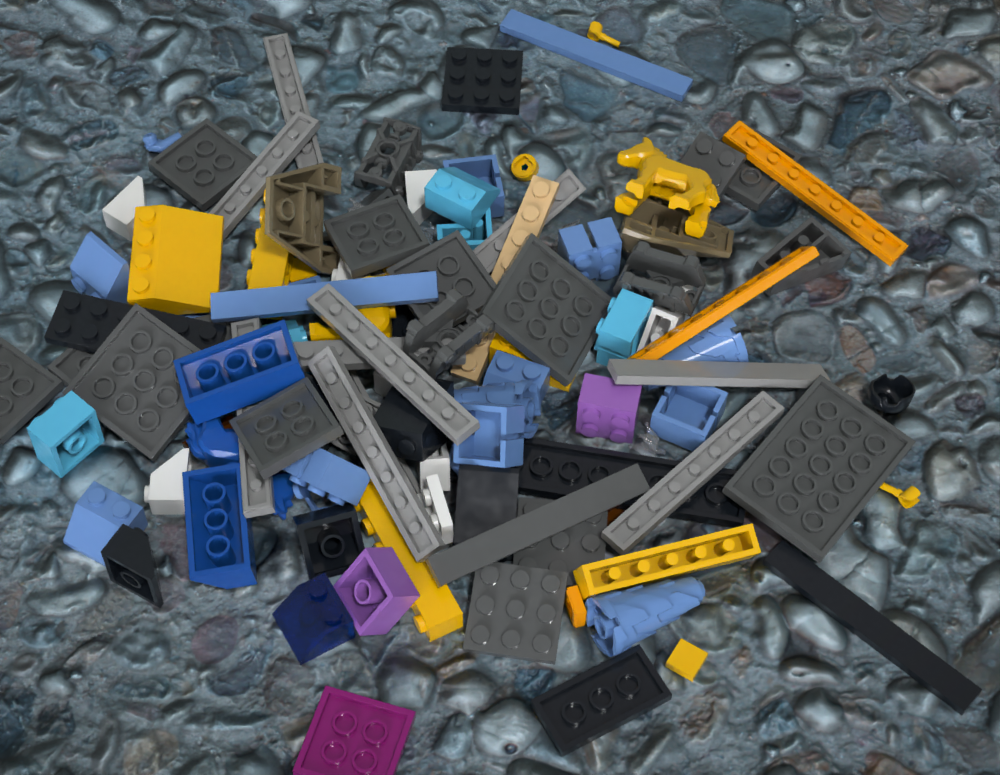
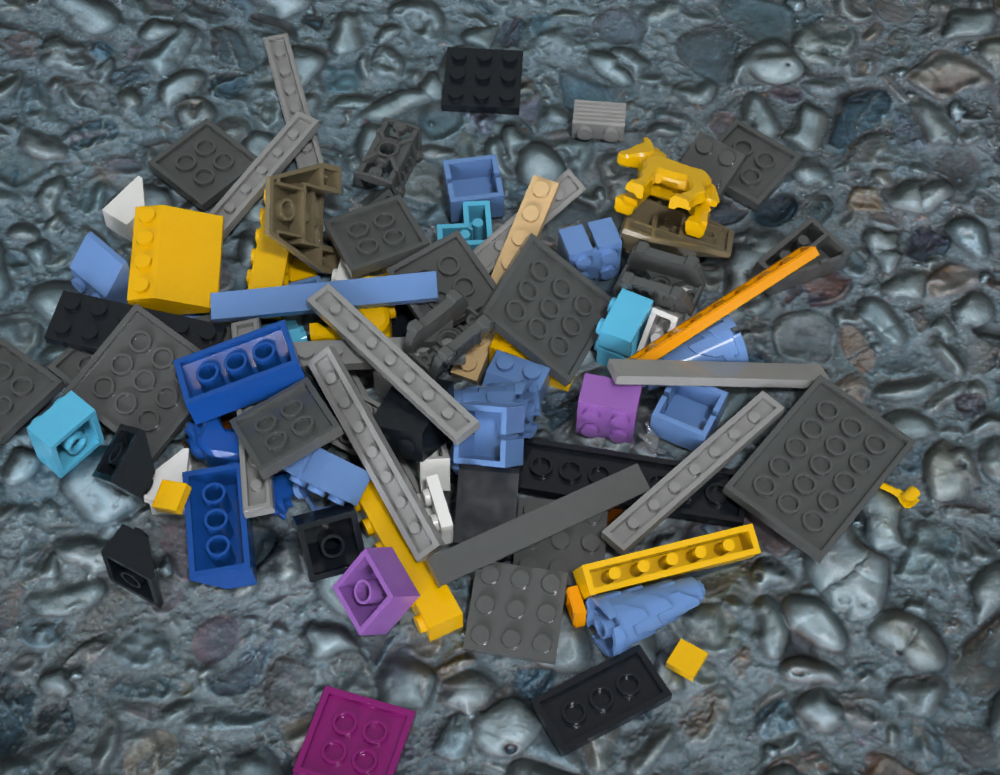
(98, 518): medium blue slope -> none
(127, 462): none -> black slope
(158, 145): medium blue arm -> none
(171, 497): none -> yellow tile
(314, 619): clear blue slope -> none
(415, 195): white slope -> none
(459, 196): medium azure slope -> none
(524, 167): yellow tile -> none
(595, 34): yellow hand -> none
(596, 55): medium blue tile -> none
(598, 120): none -> light grey brick
(815, 193): light orange tile -> none
(872, 627): black tile -> none
(891, 394): black hair -> none

